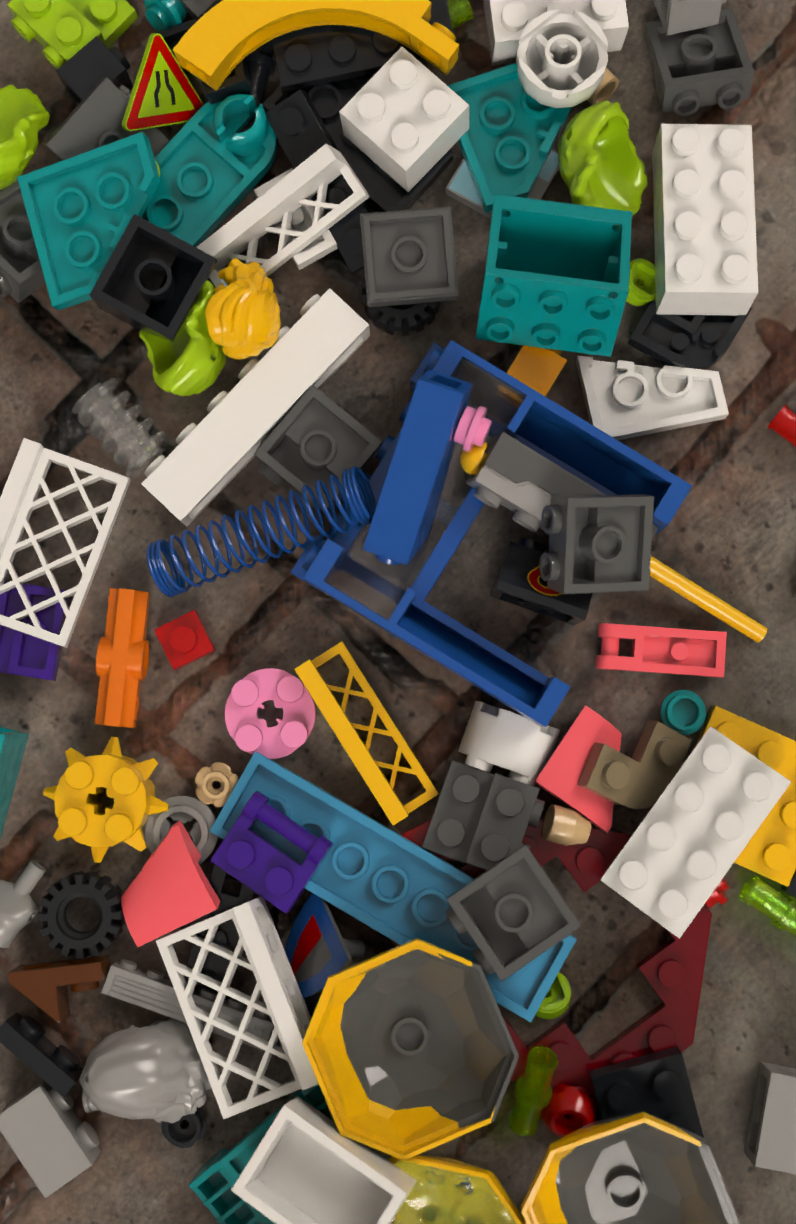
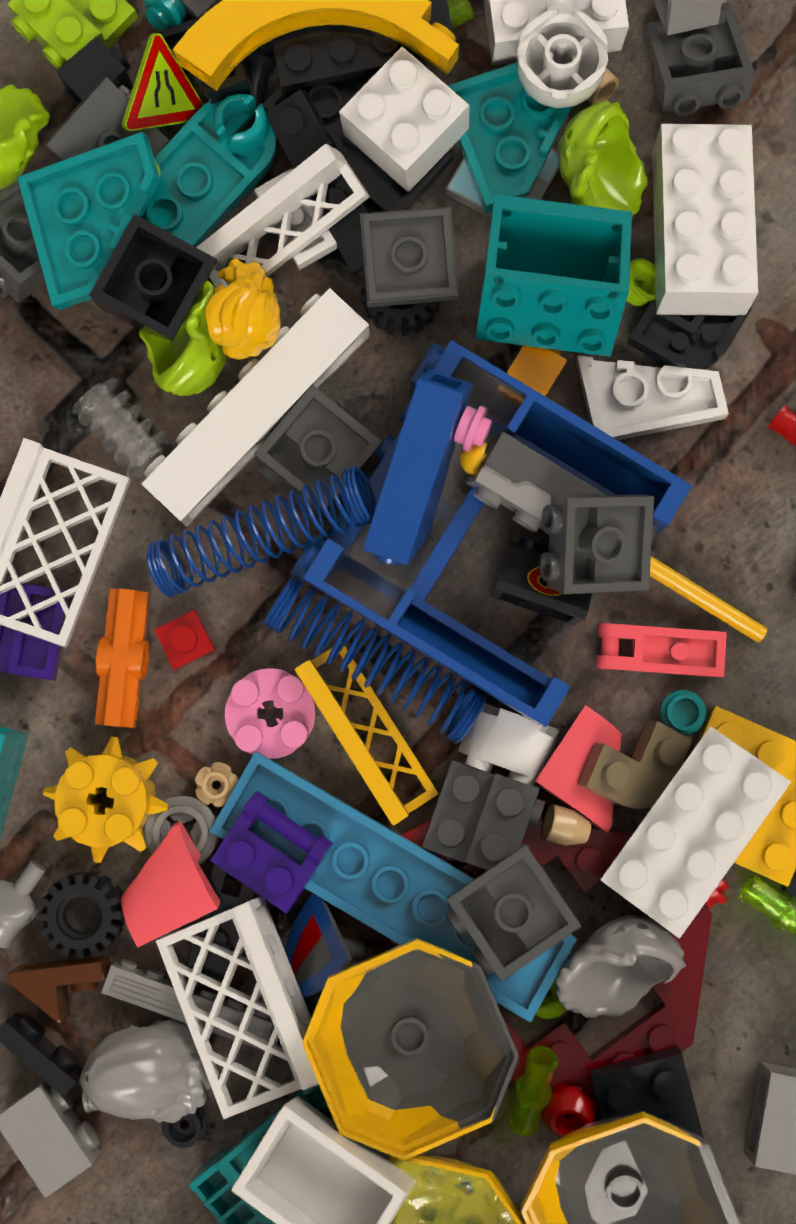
(468, 705): none -> blue piece
(618, 967): none -> light grey piece

